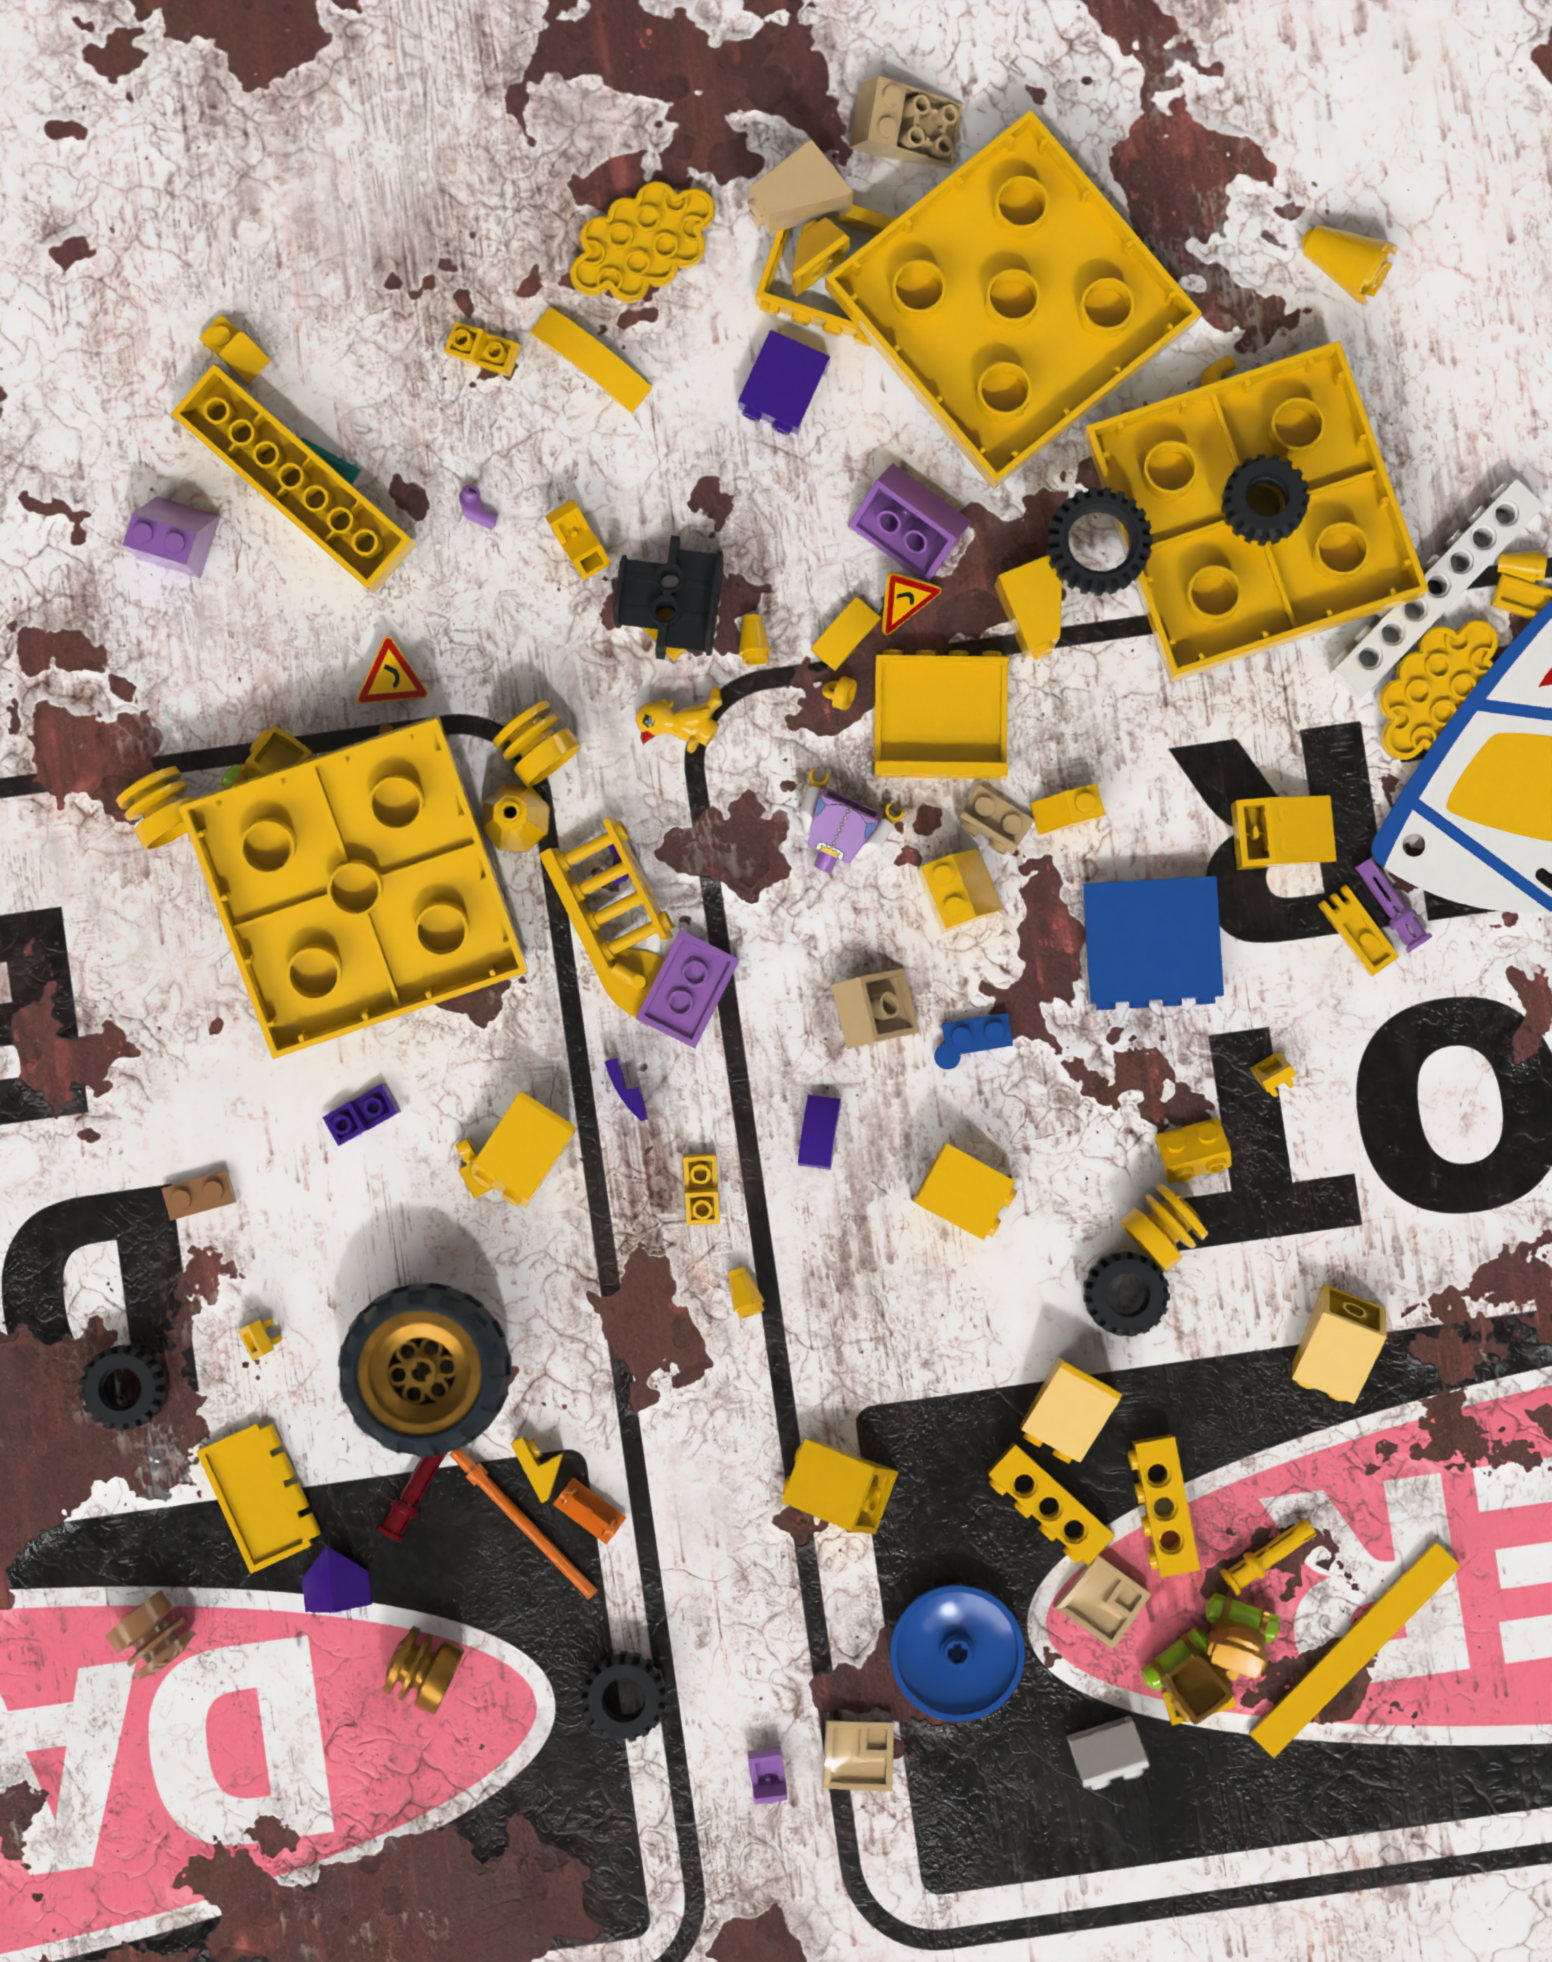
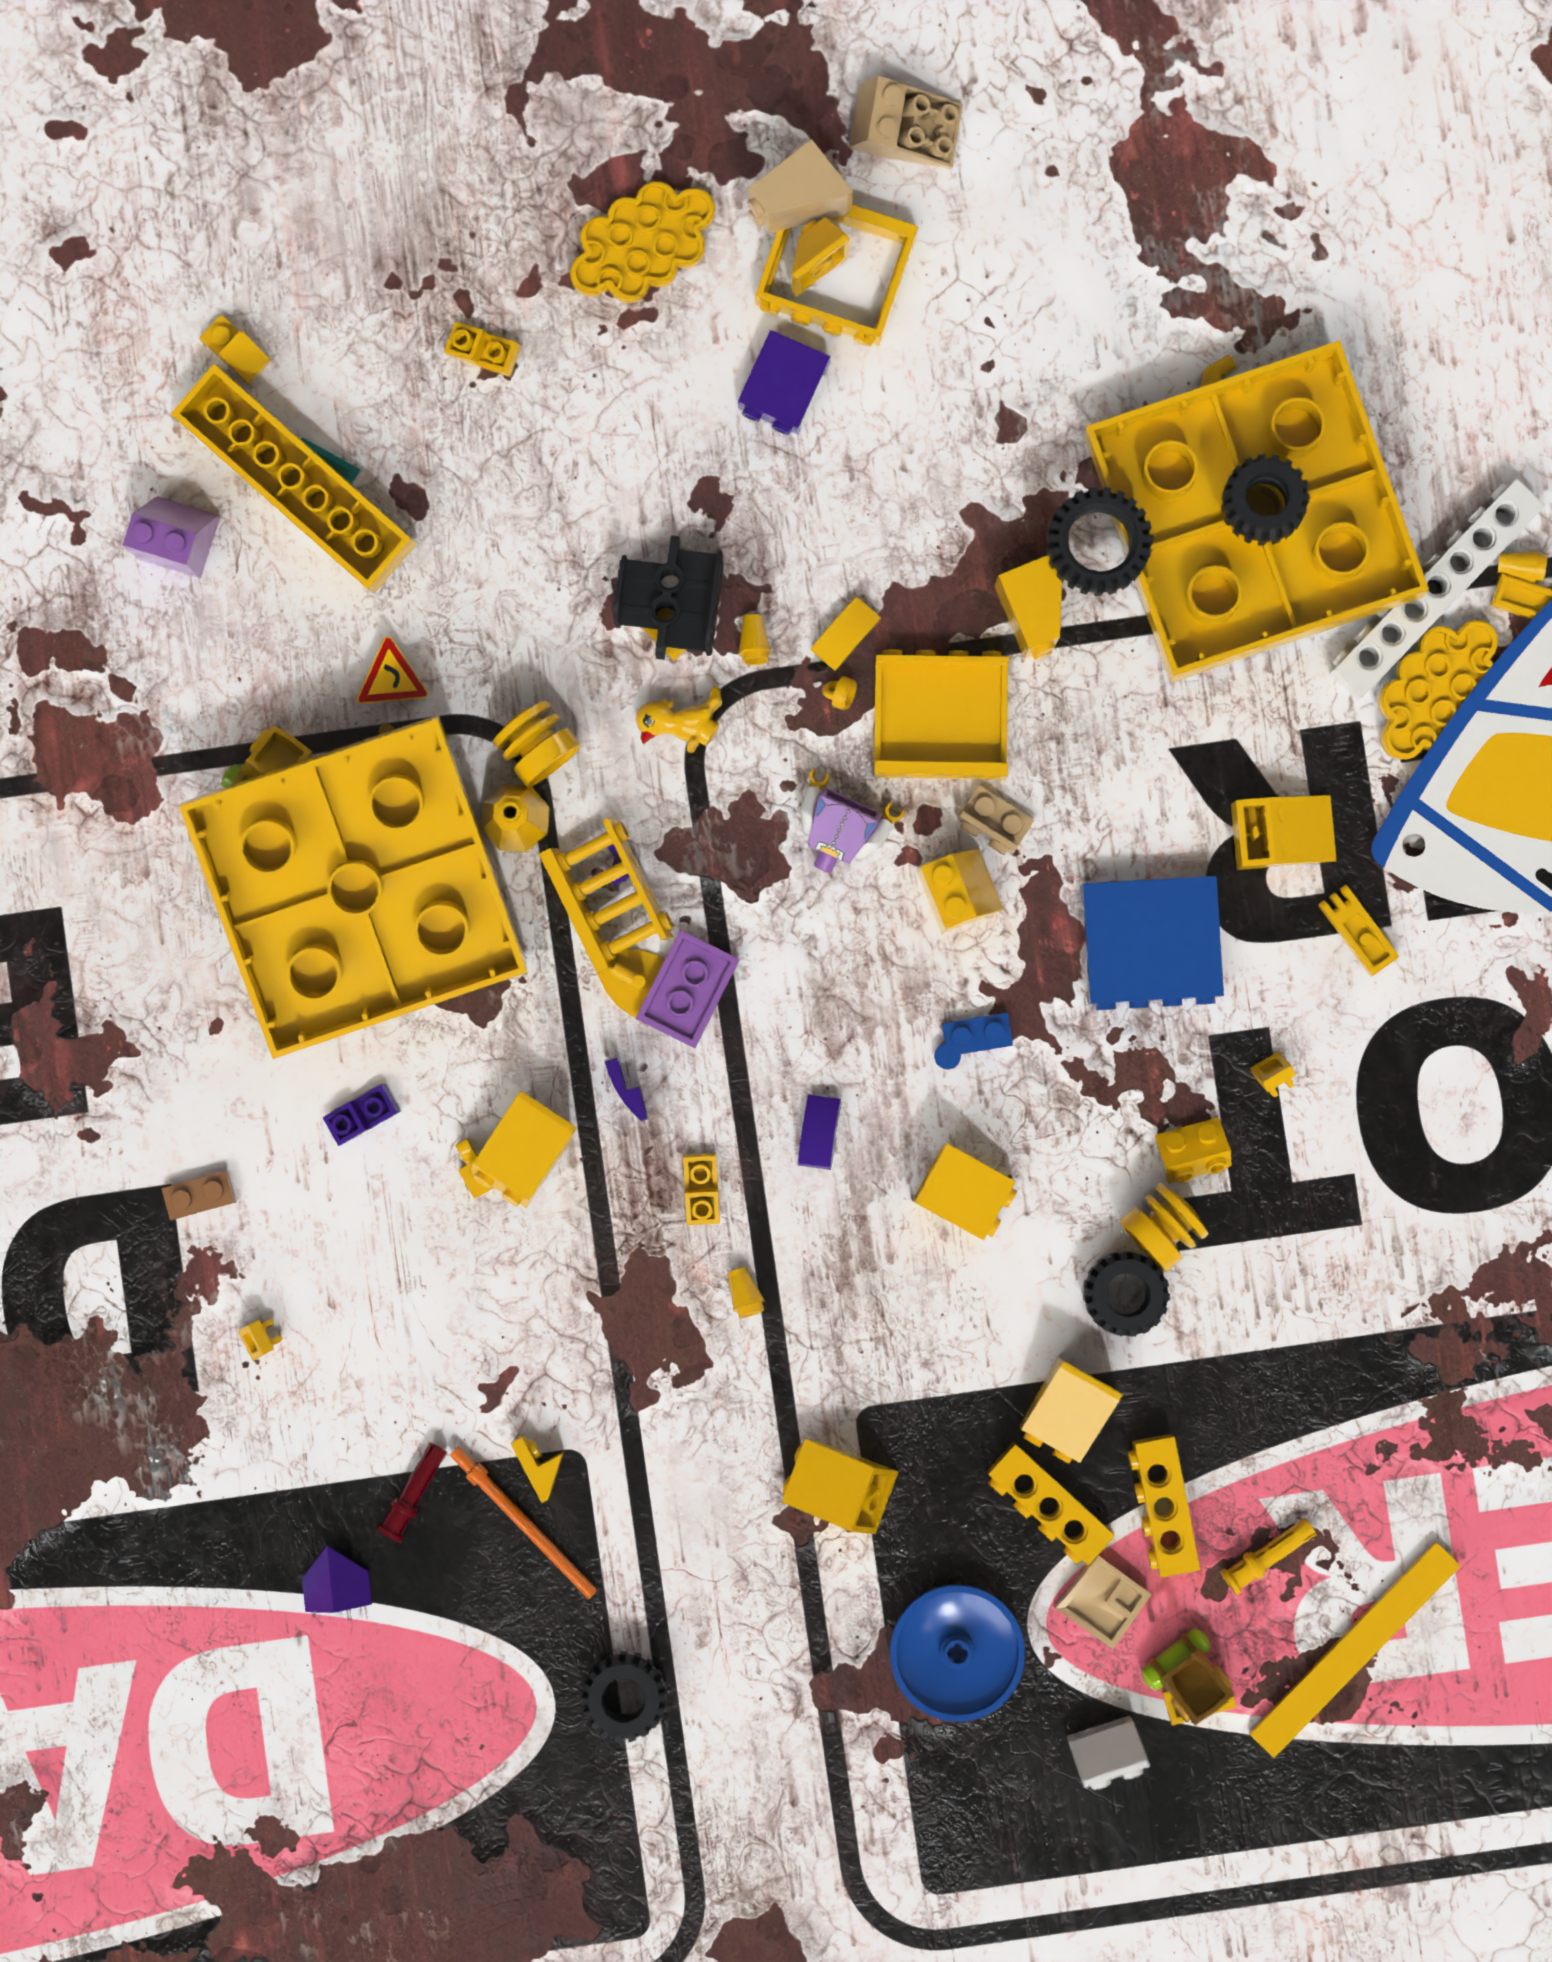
(96, 1387): black tyre -> none
(150, 1635): medium nougat wheel -> none
(157, 802): yellow wheel -> none
(256, 1496): yellow hinge -> none
(422, 1670): pearl gold wheel -> none
(464, 1335): wheel -> none
(473, 508): medium lavender arm -> none
(577, 540): yellow brick -> none
(589, 1510): orange hinge -> none
(591, 358): yellow slope -> none
(767, 1775): medium lavender bracket -> none
(858, 1755): tan plate -> none
(875, 1008): tan slope -> none
(904, 598): piece -> none
(909, 523): medium lavender slope -> none
(1012, 299): yellow piece -> none
(1067, 809): yellow slope -> none
(1239, 1635): pearl gold piece -> none
(1339, 1344): yellow slope -> none
(1349, 259): yellow cone -> none
(1368, 871): medium lavender pin -> none

